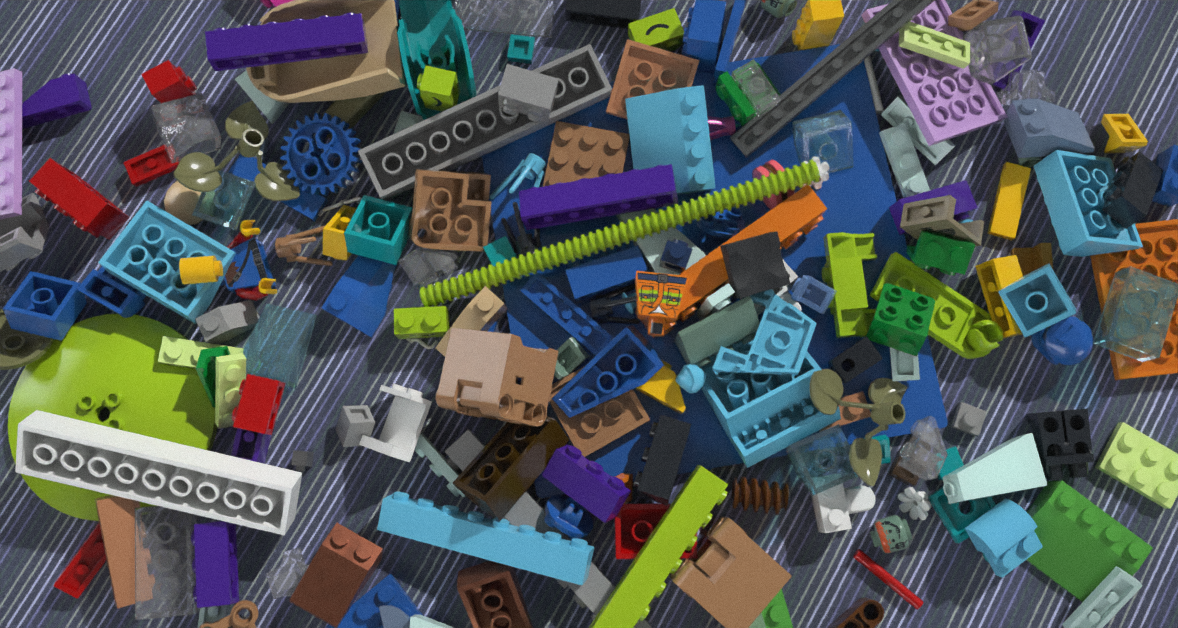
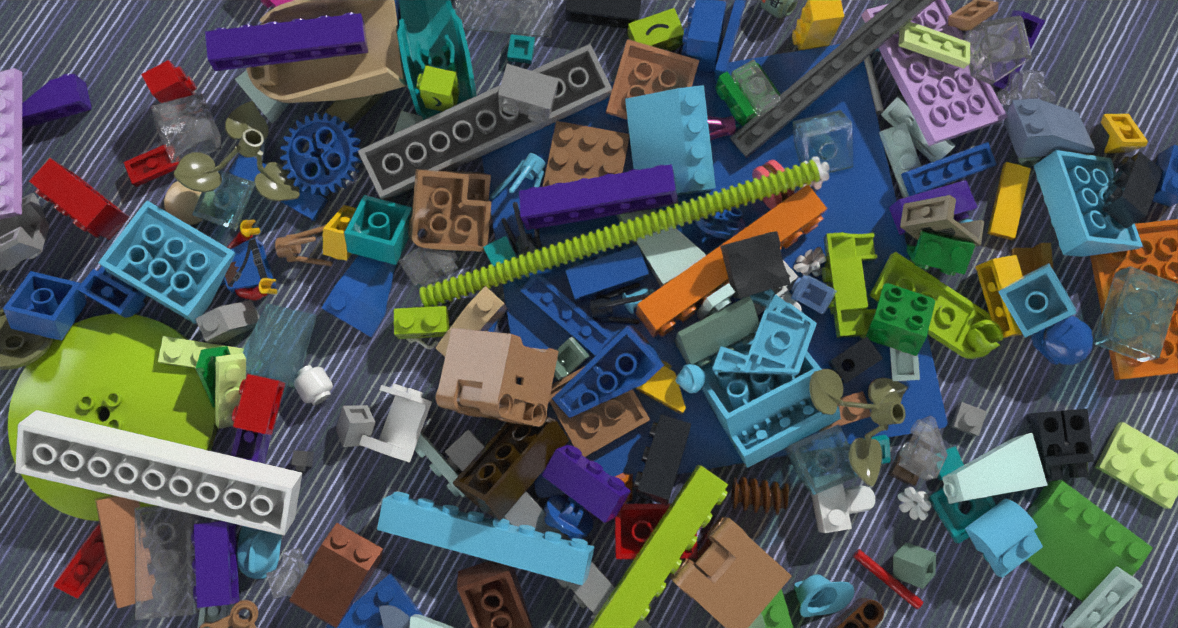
(200, 269): yellow brick -> none
(258, 552): none -> medium azure piece
(313, 385): none -> white head
(345, 201): white piece -> none
(659, 299): torso -> none
(675, 256): dark blue brick -> none
(811, 262): none -> white plant
(822, 596): none -> medium azure piece
(891, 534): sand green head -> none
(914, 565): none -> sand green panel
(948, 169): none -> blue tile

